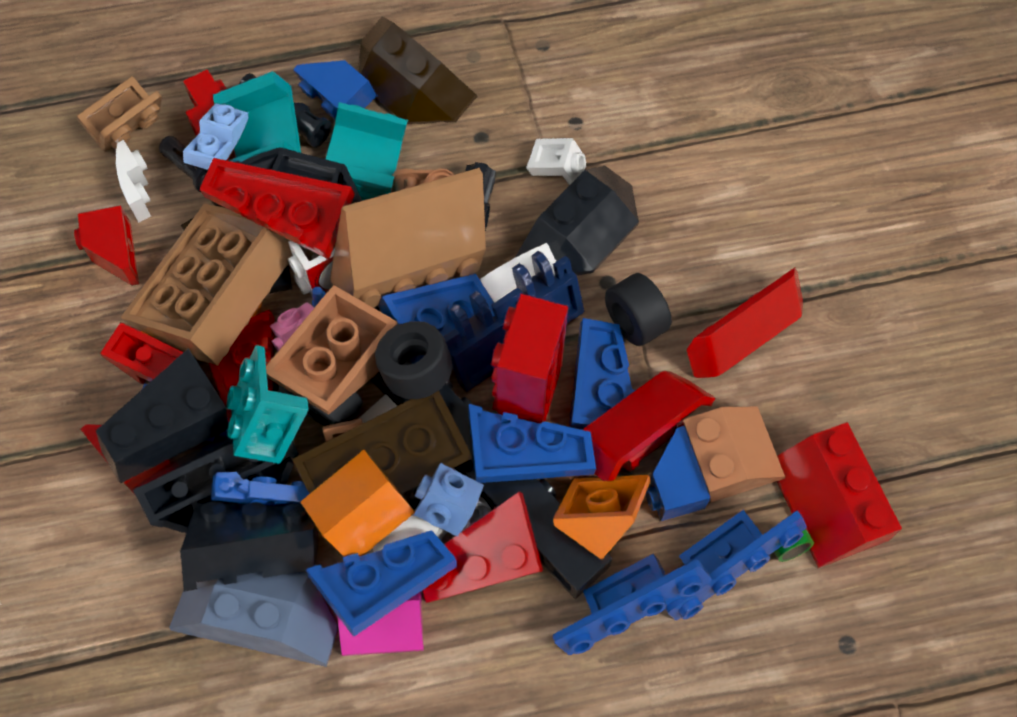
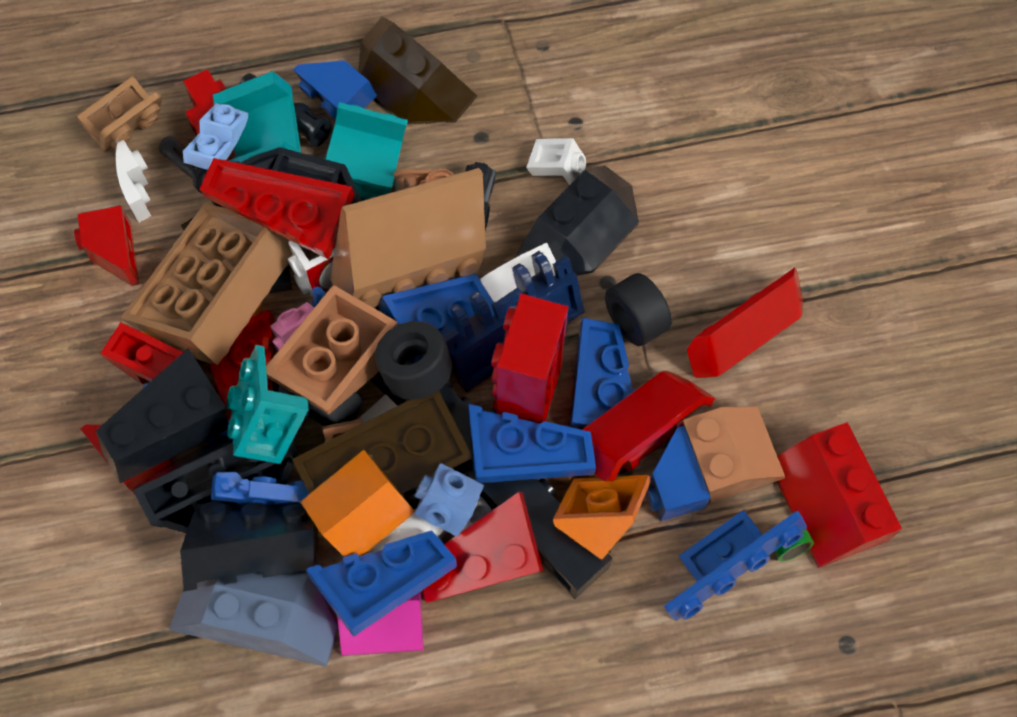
(627, 598): blue bracket -> none

